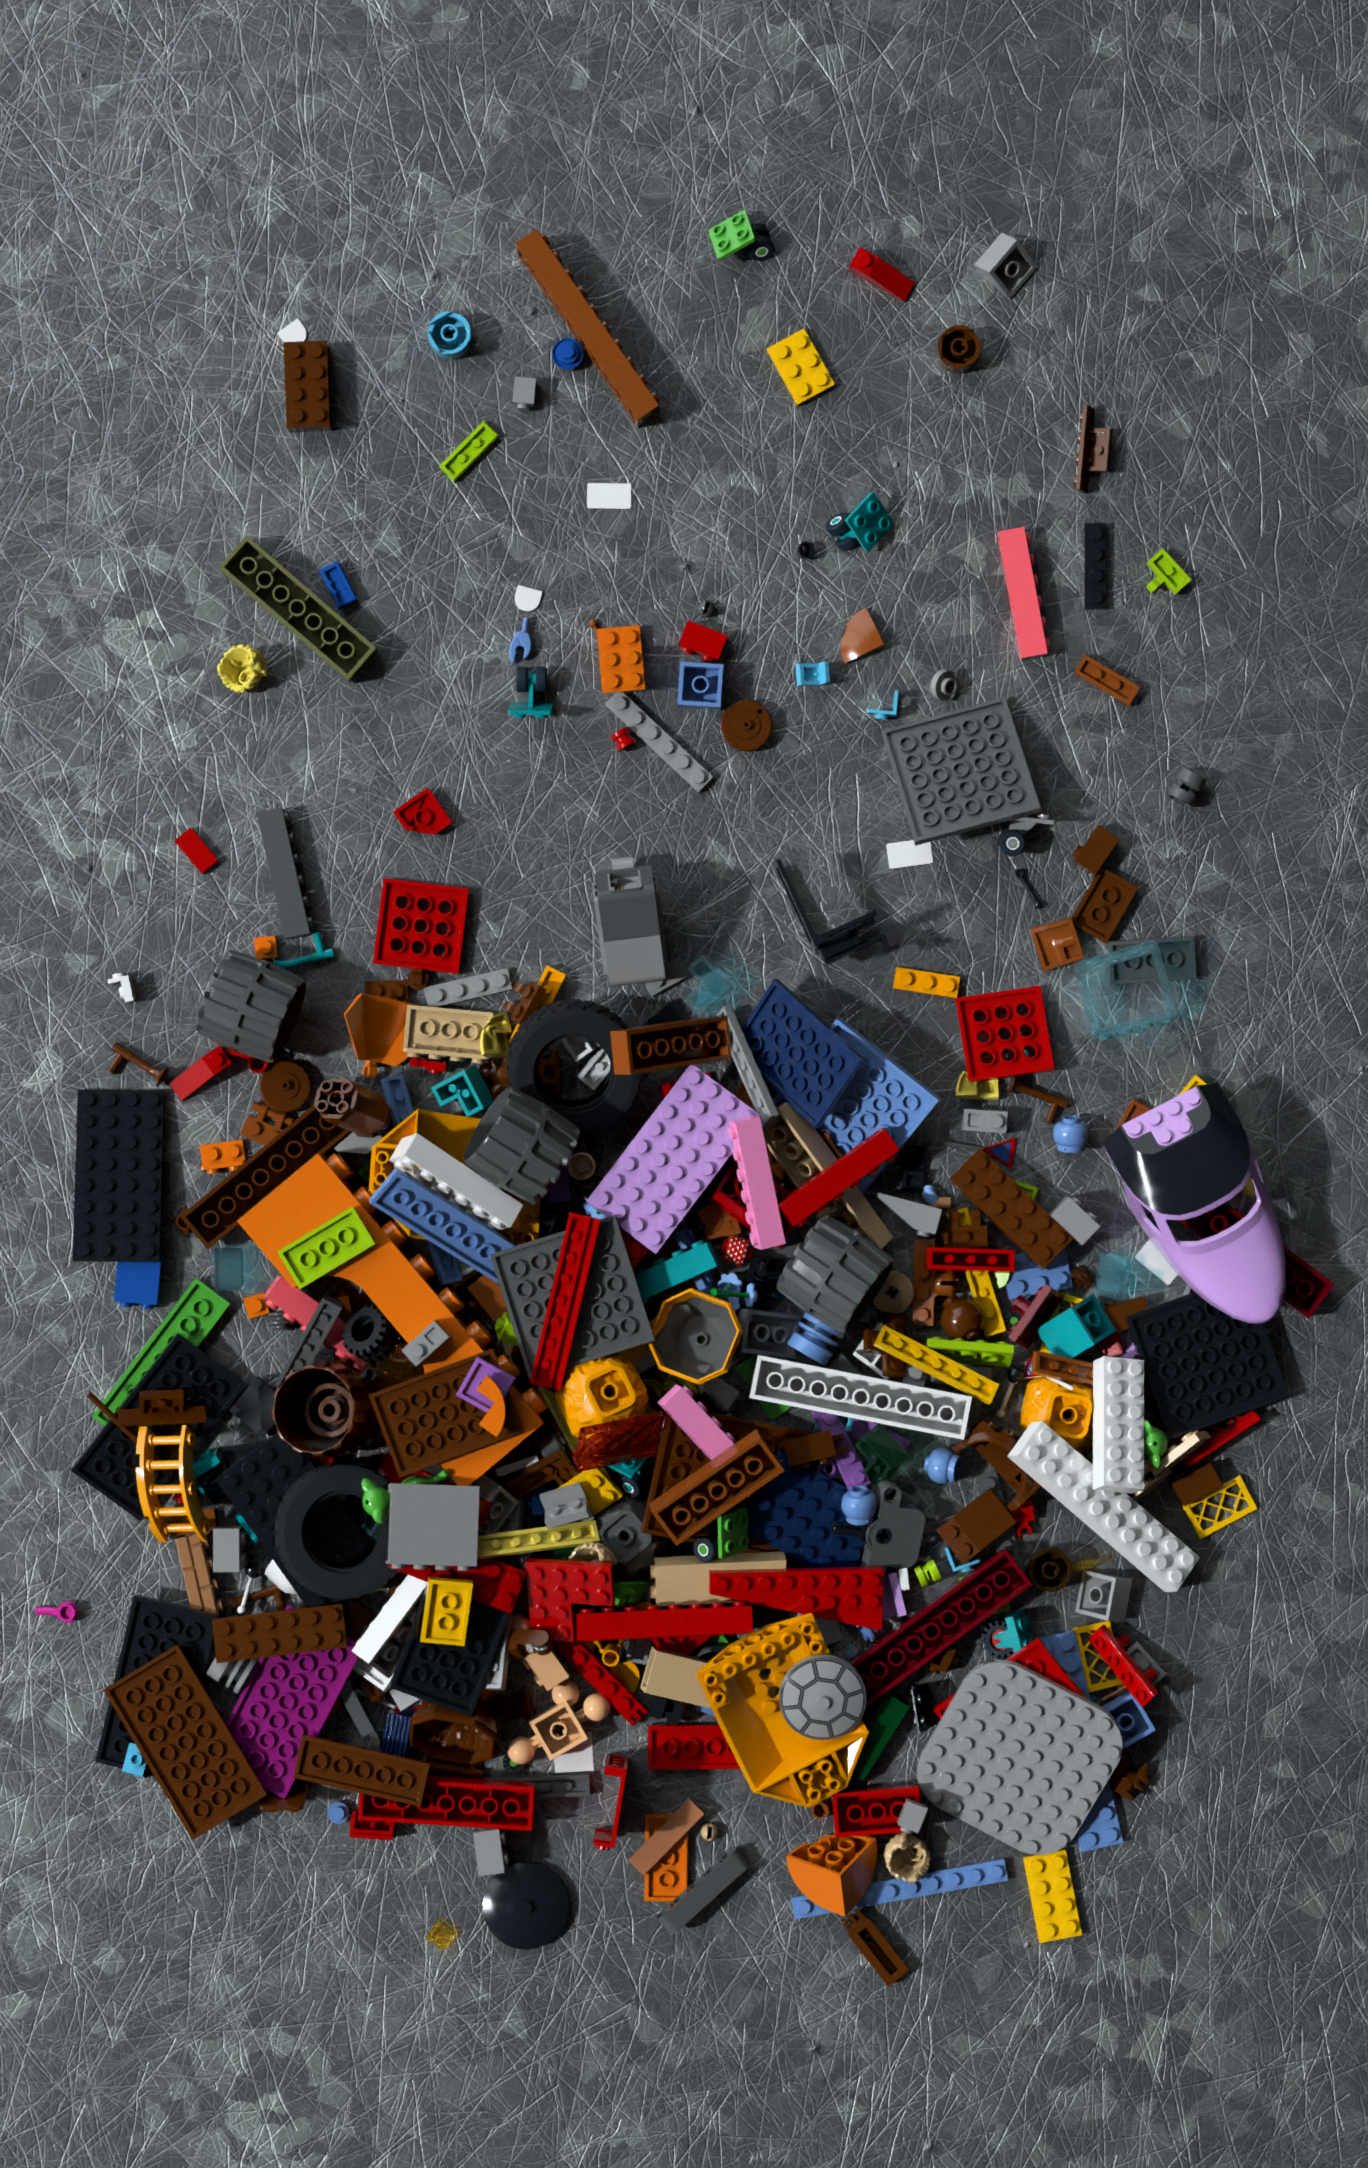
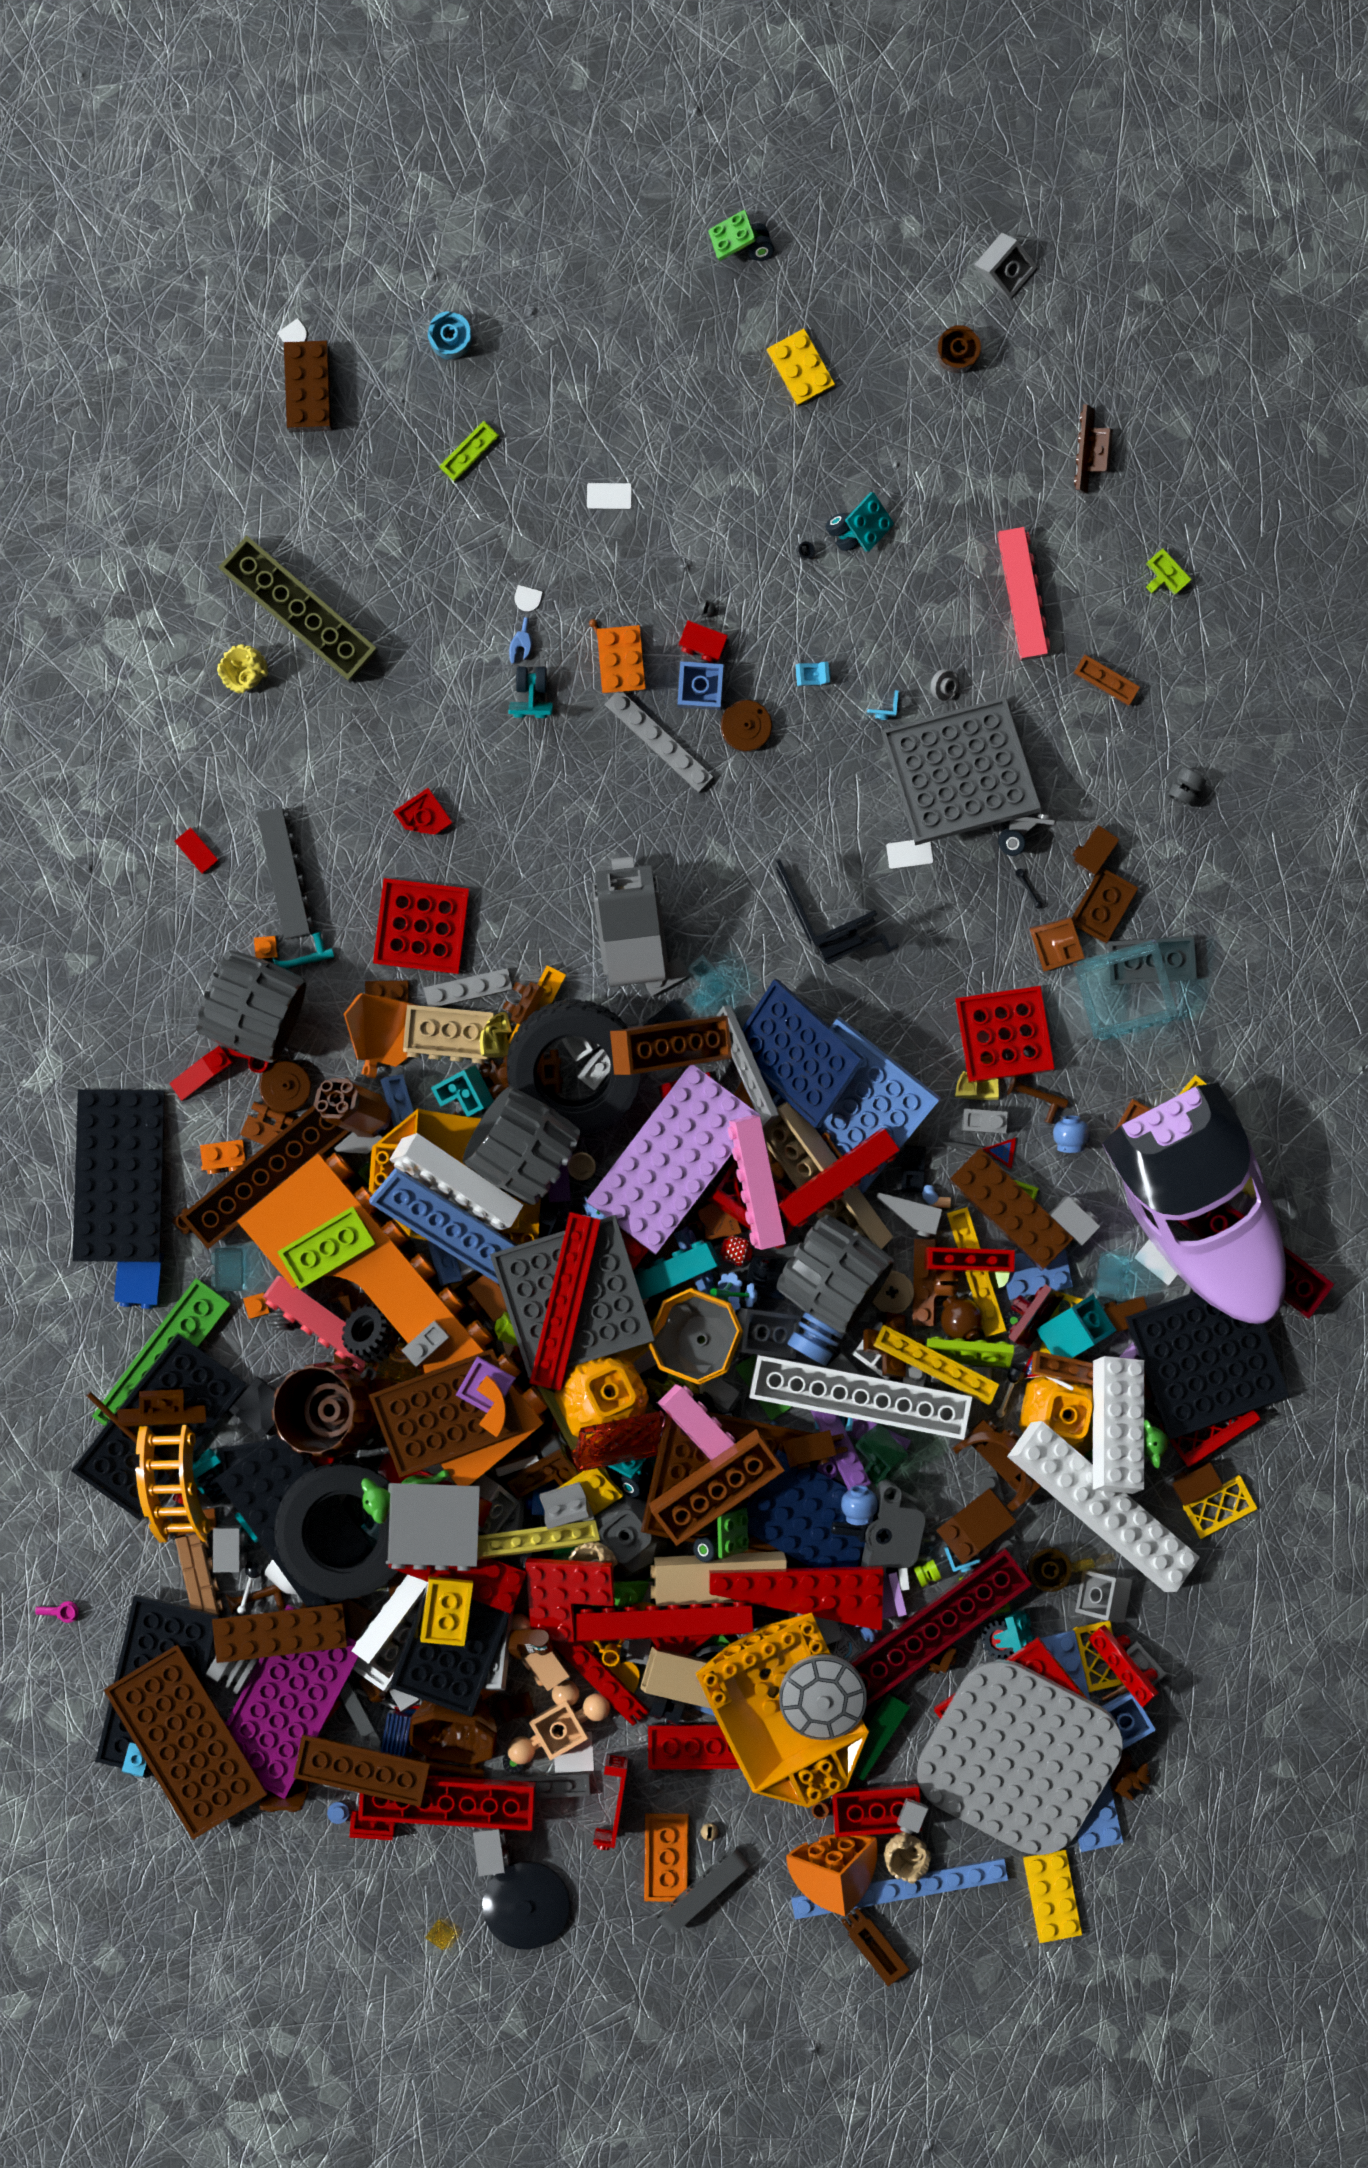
(123, 1053): reddish brown piece -> none
(127, 989): white bracket -> none
(312, 1336): dark grey plate -> none
(338, 585): blue plate -> none
(418, 979): reddish brown plate -> none
(435, 1066): red plate -> none
(524, 393): light grey brick -> none
(567, 354): blue plate -> none
(587, 328): dark orange brick -> none
(623, 739): red wheel -> none
(666, 1836): nougat tile -> none
(860, 637): brick -> none
(880, 274): red slope -> none
(924, 1715): black hinge -> none
(926, 982): light orange plate -> none
(943, 1465): medium blue piece -> none
(965, 1236): reddish brown plate -> none
(1024, 1514): red plate -> none
(1082, 1277): reddish brown plant -> none
(1094, 566): black plate -> none
(1111, 1345): red tile -> none
(1173, 1456): tan plate -> none

